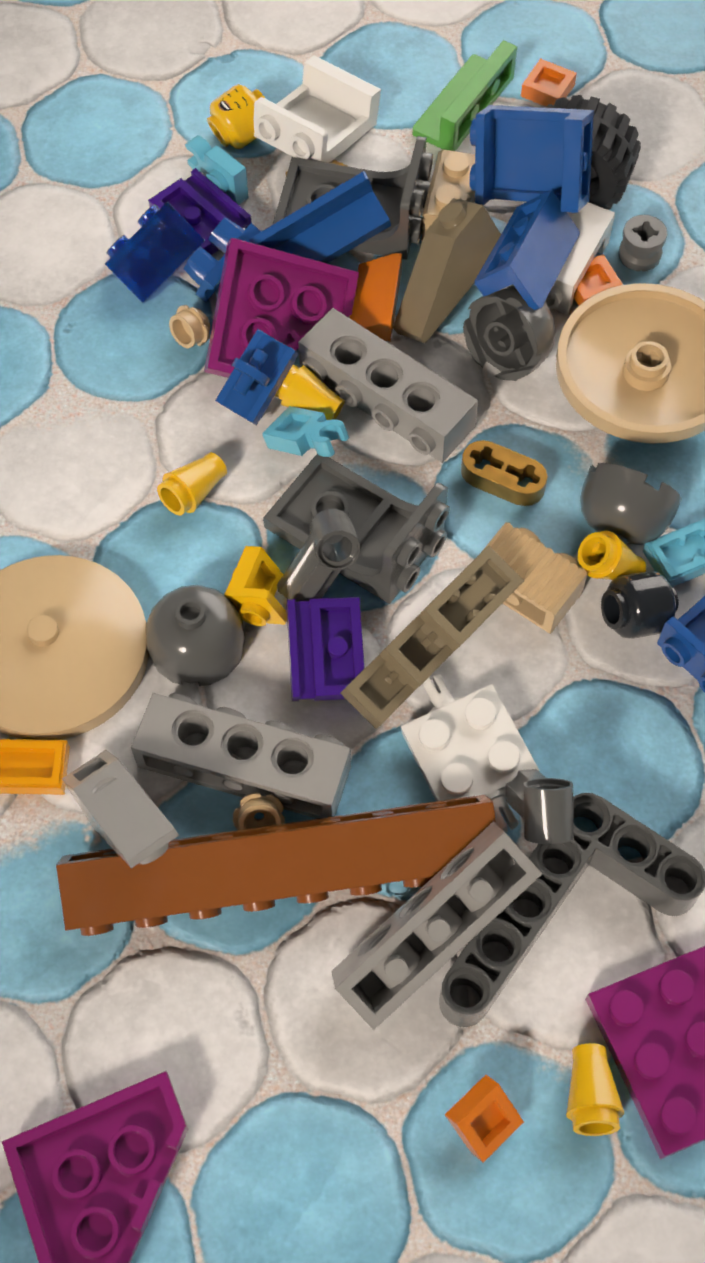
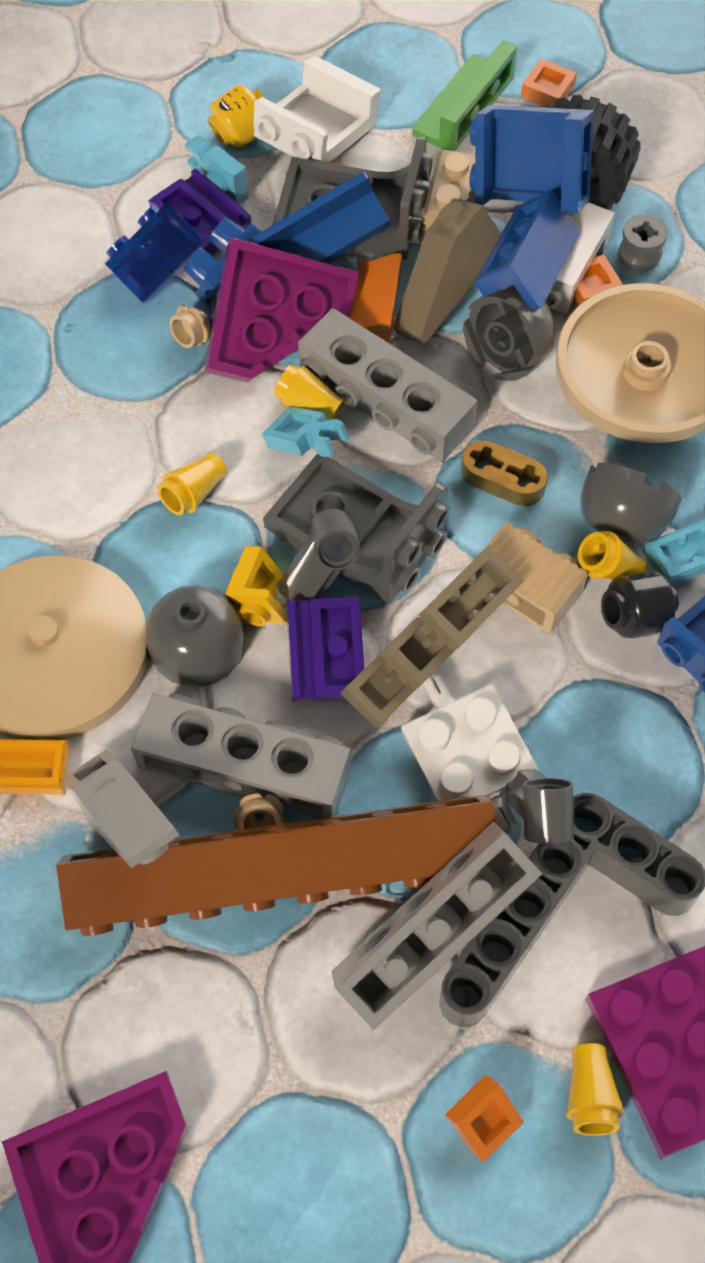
(256, 377): blue hips -> none

